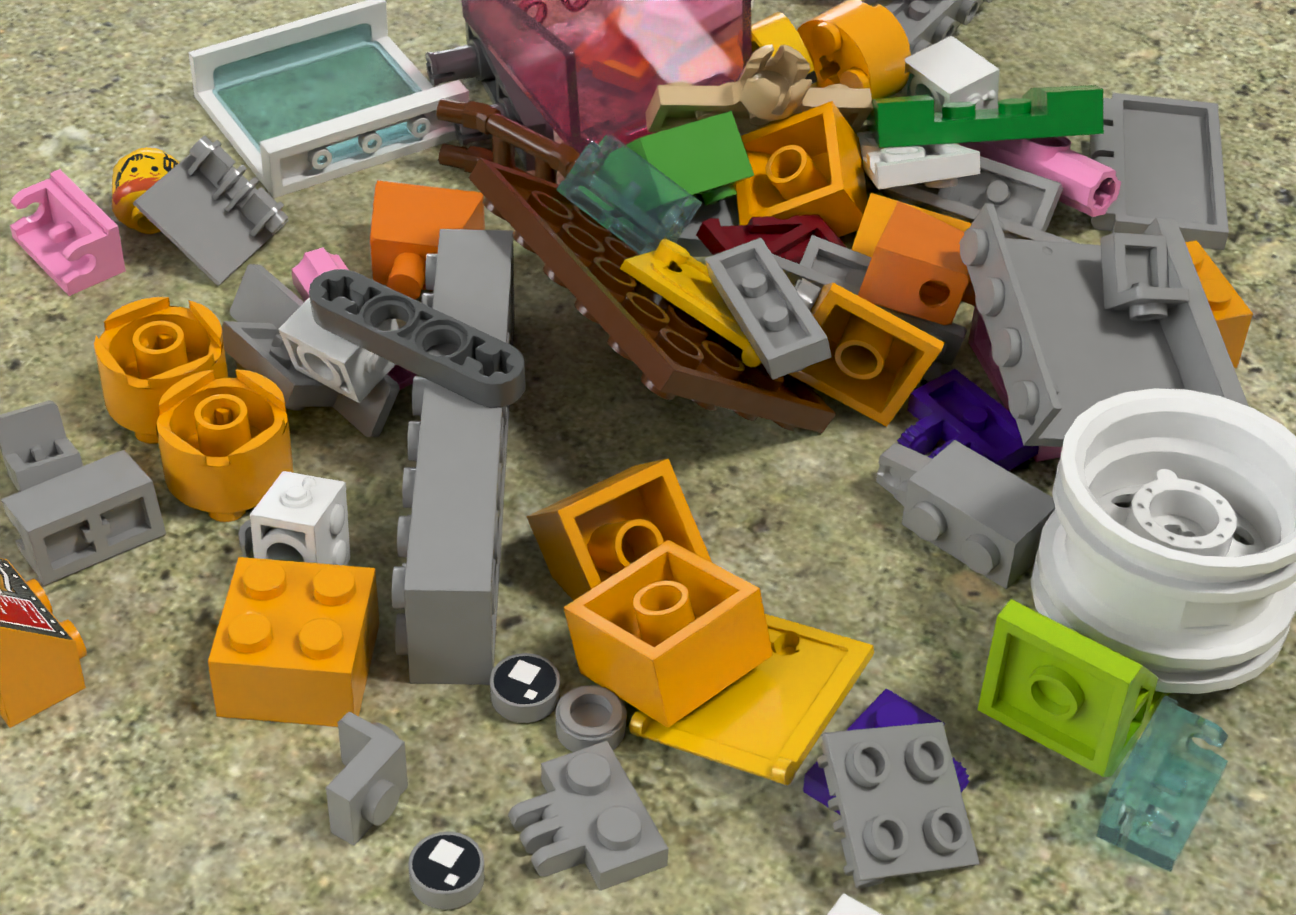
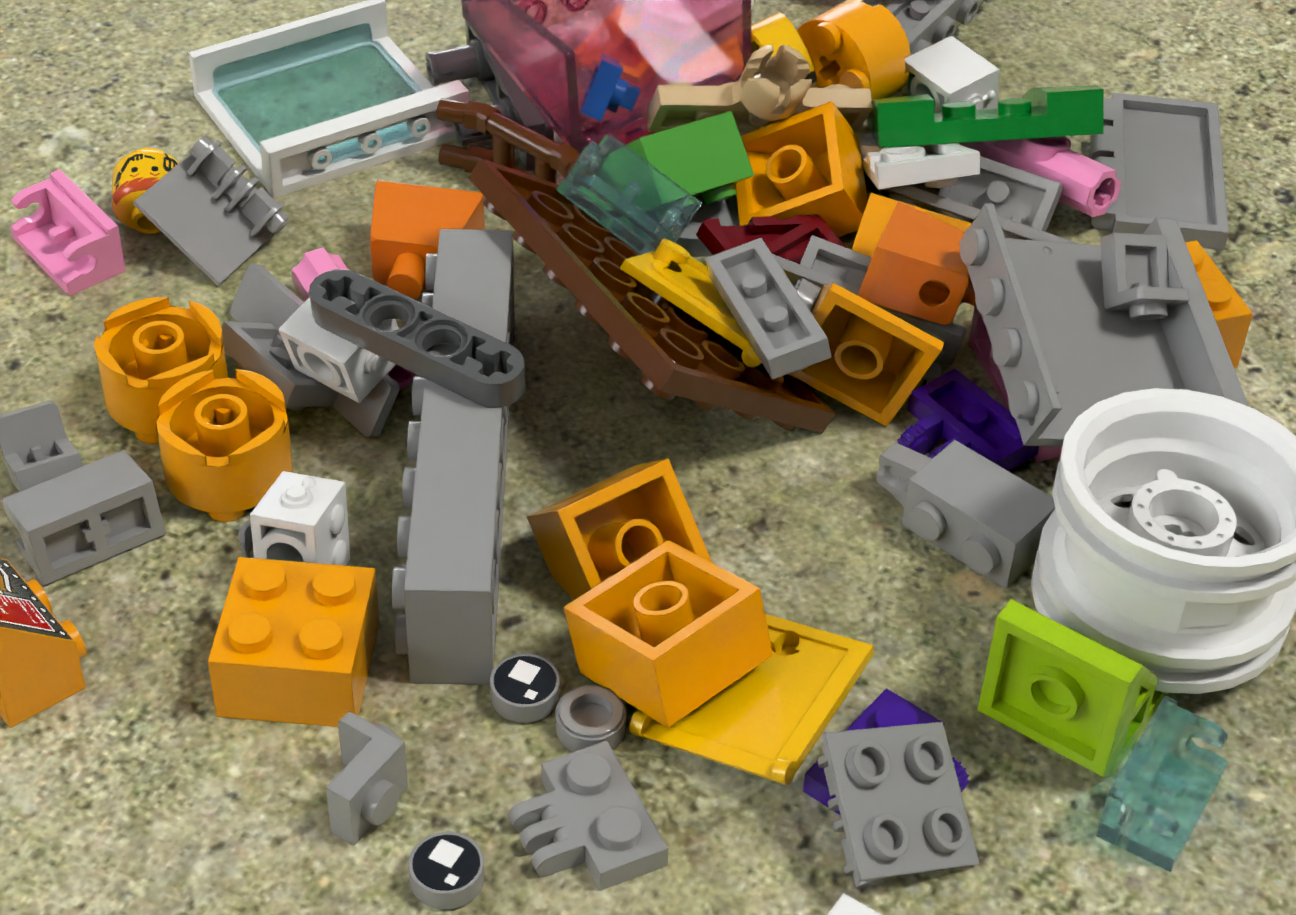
(608, 90): none -> blue plate

